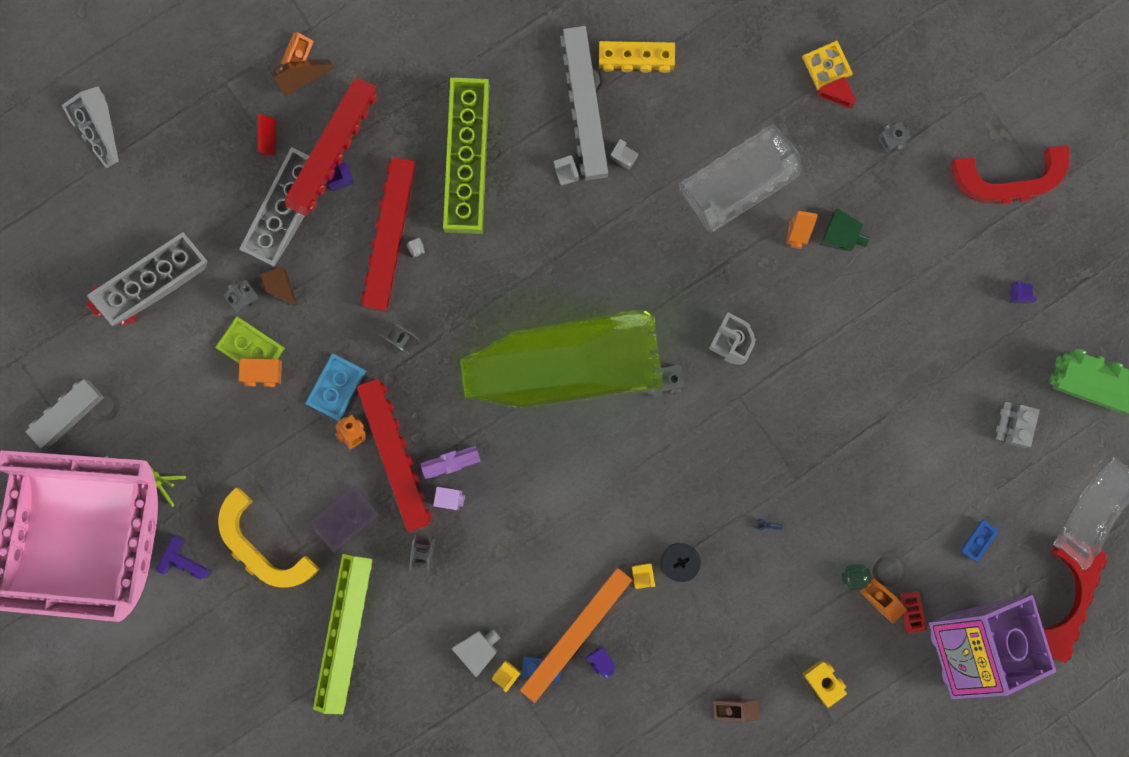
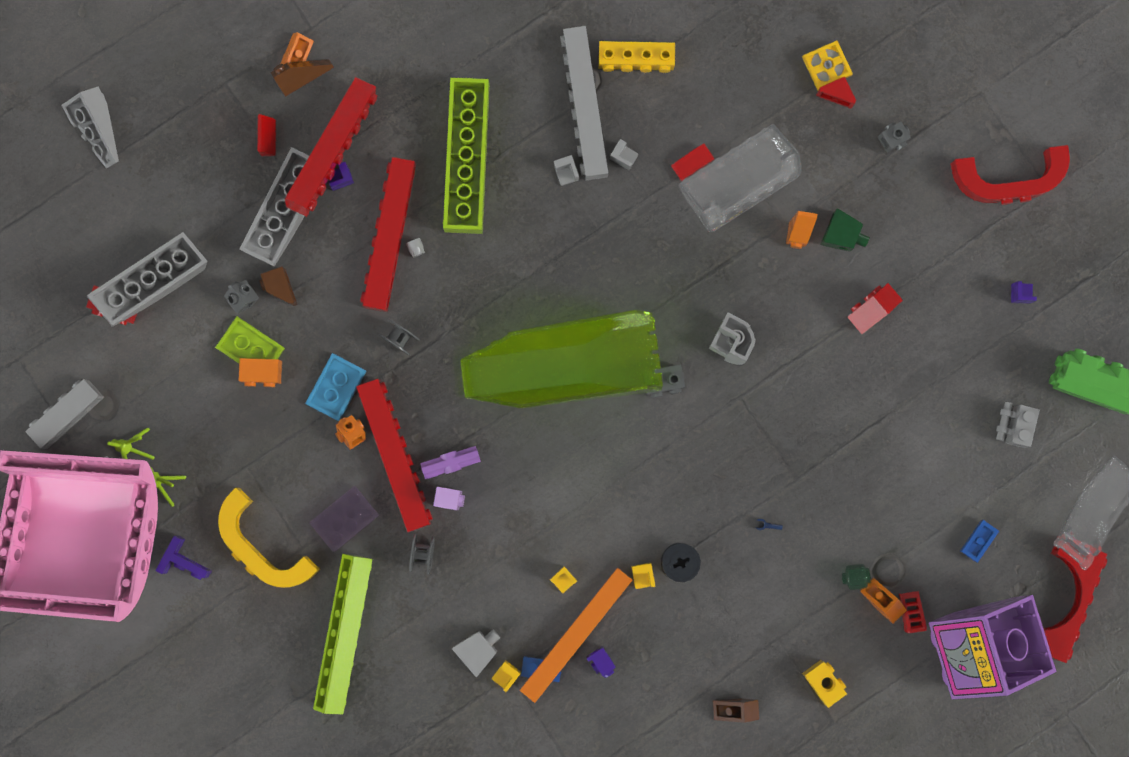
(124, 446): none -> lime plant
(563, 579): none -> yellow panel
(693, 162): none -> red slope
(876, 307): none -> brick

